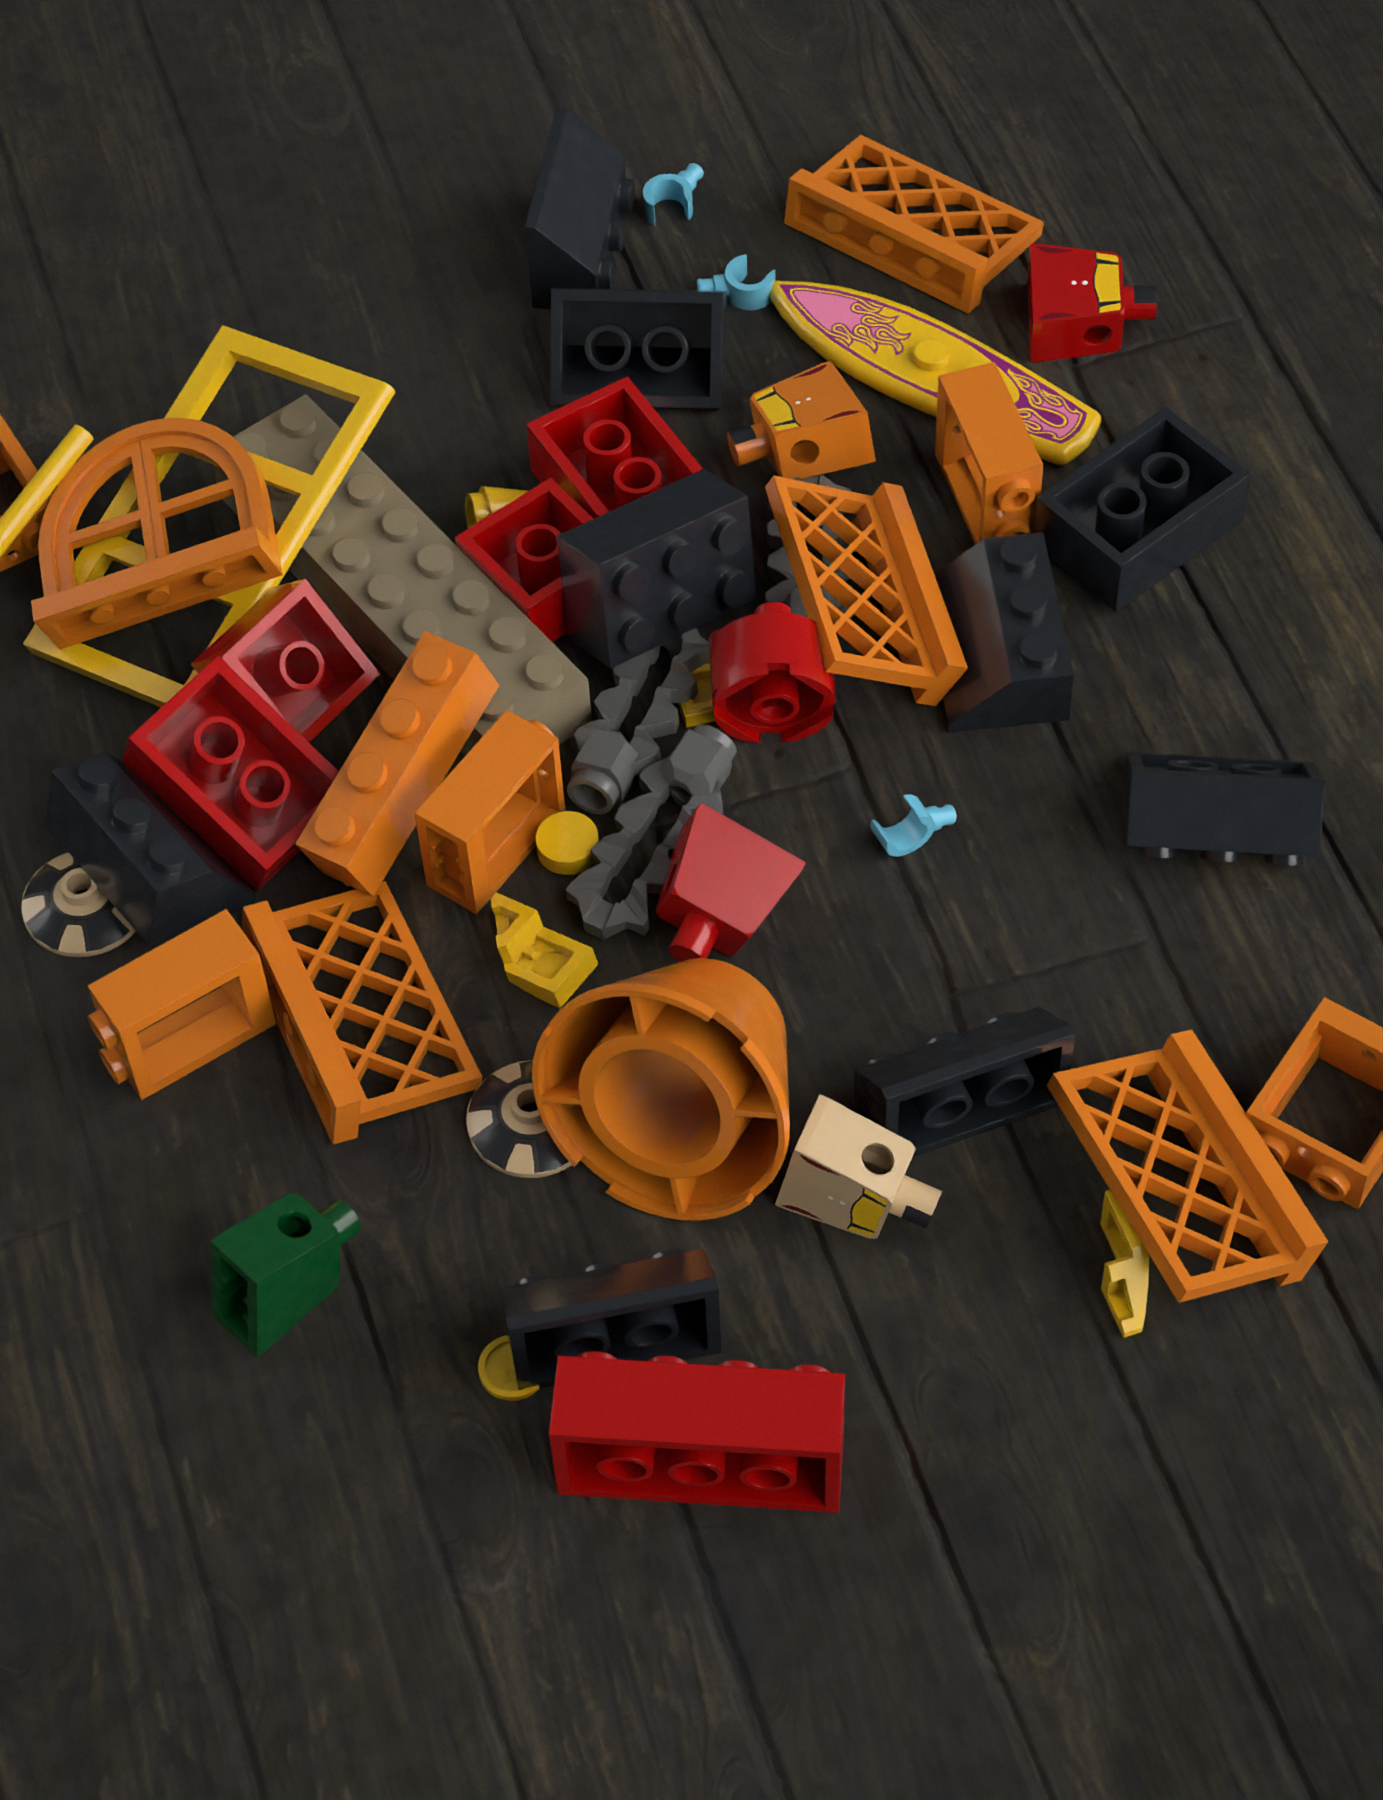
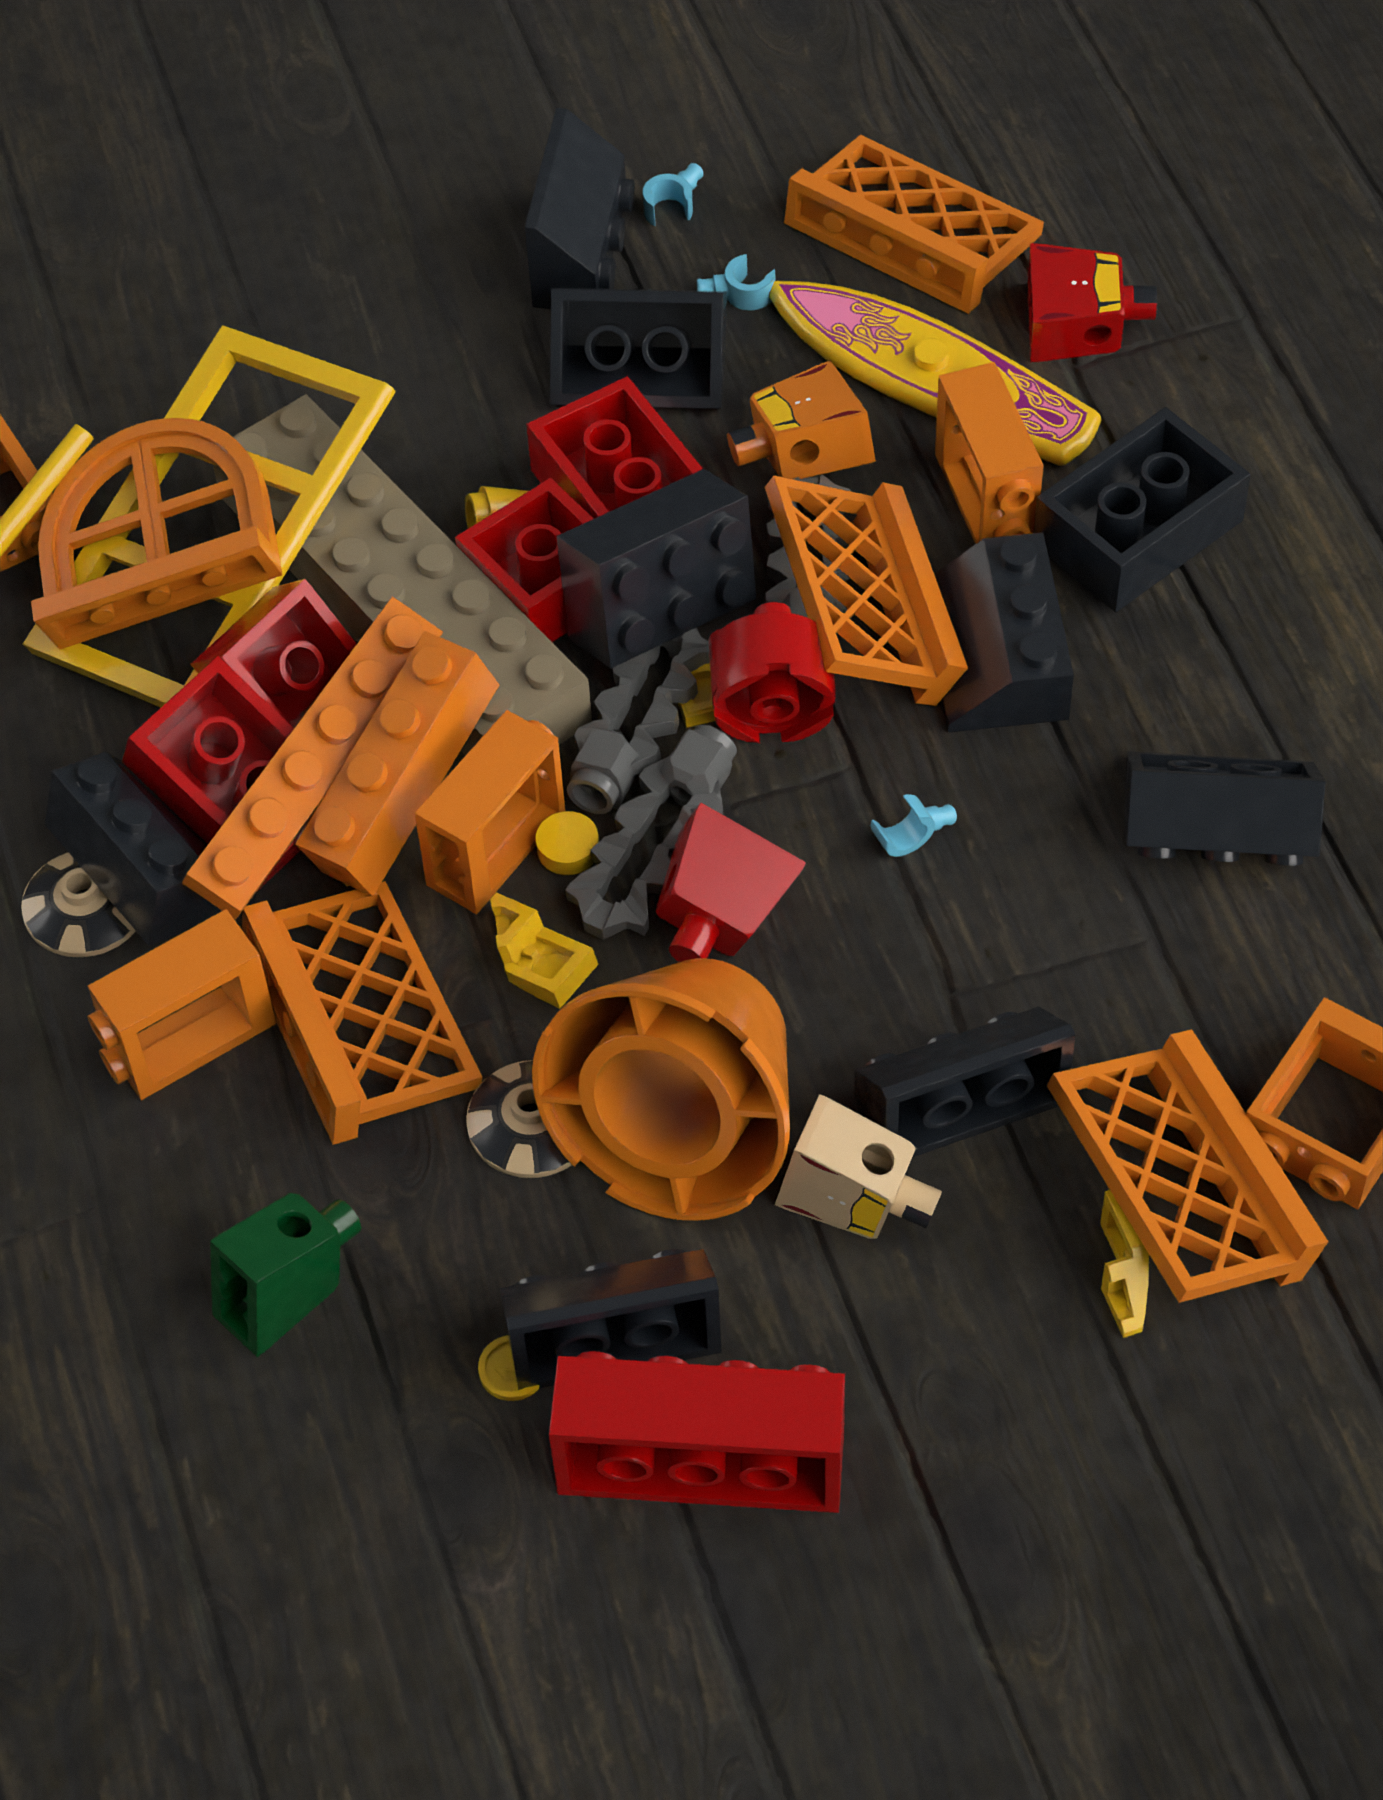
(305, 764): none -> orange plate

